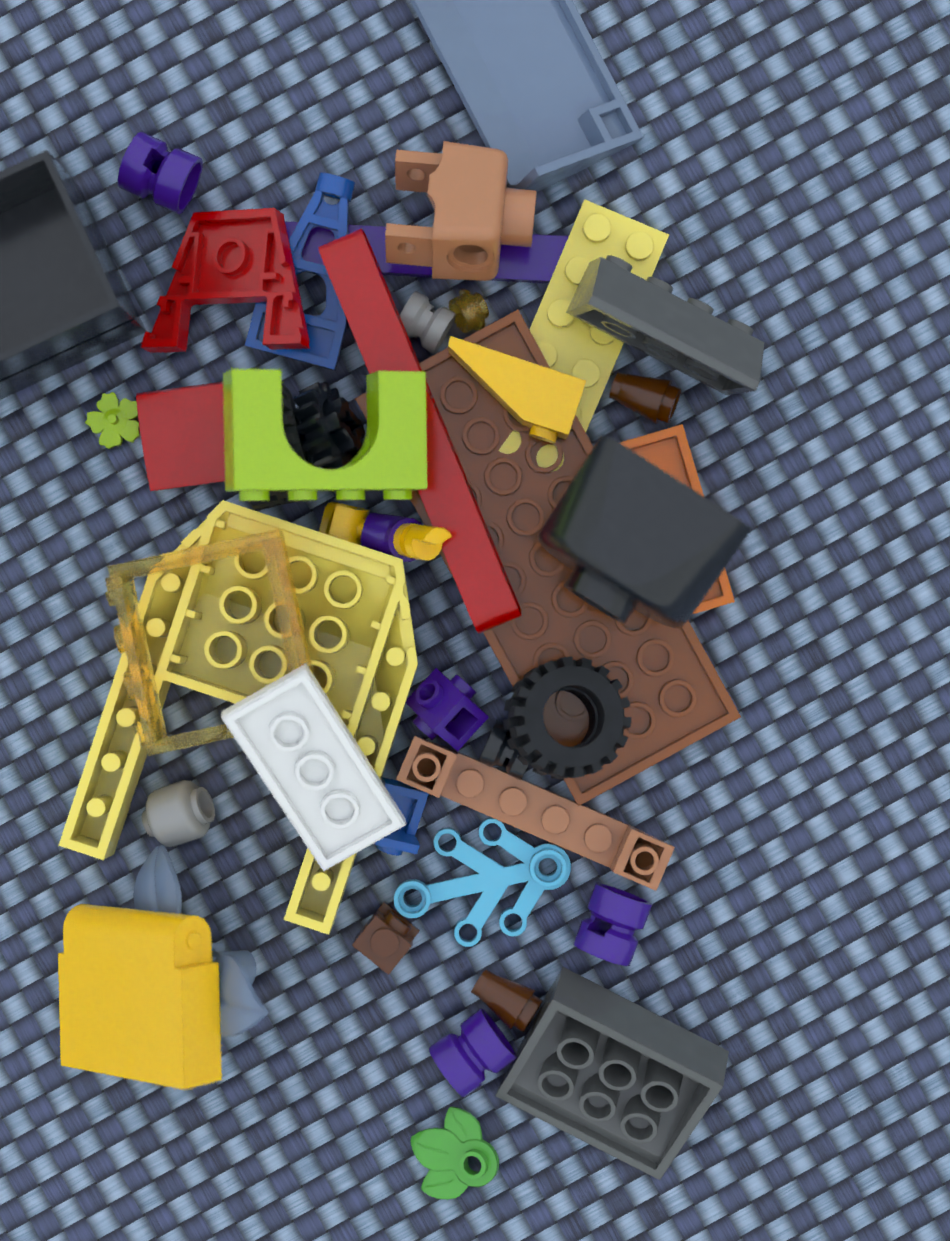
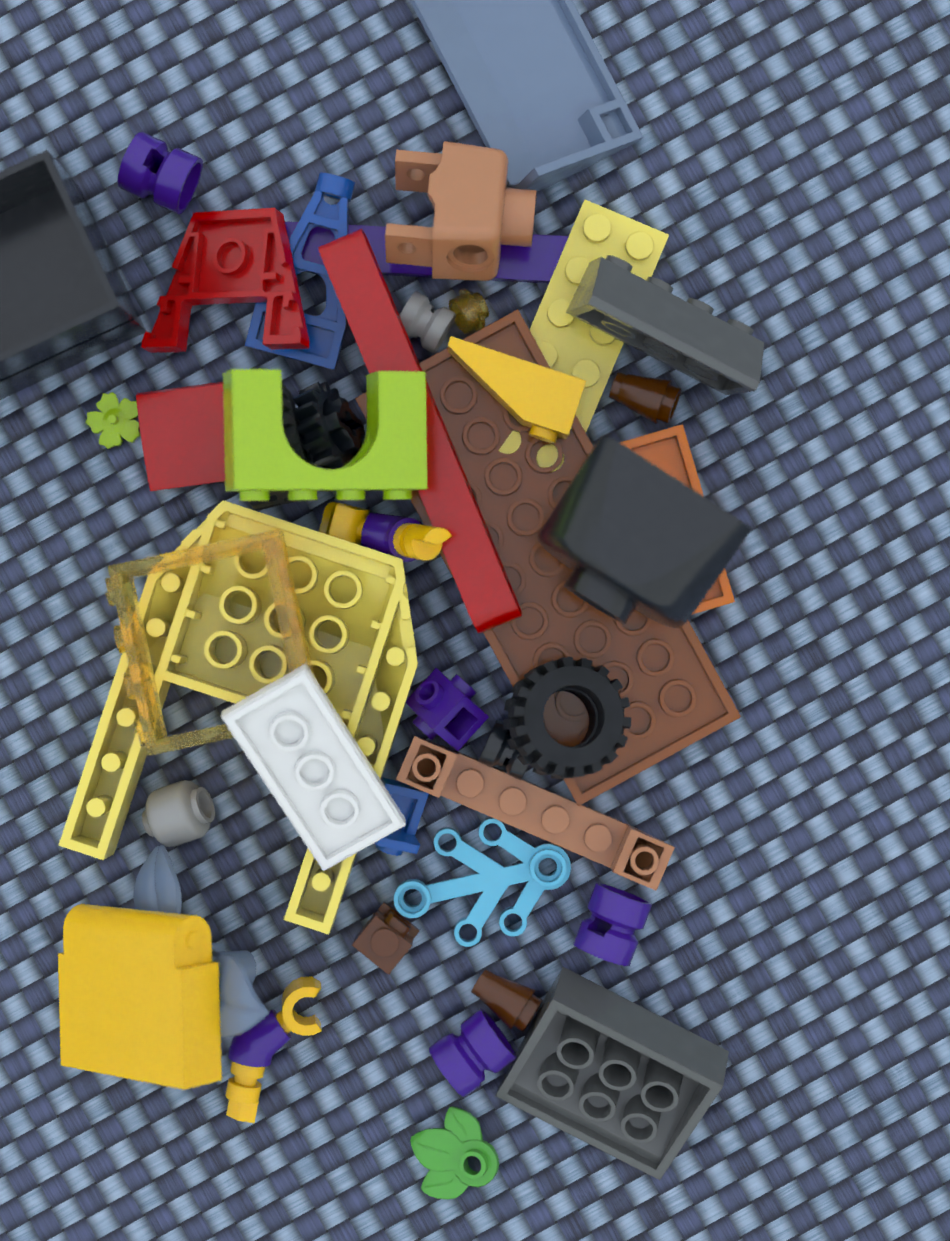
(255, 1048): none -> yellow piece

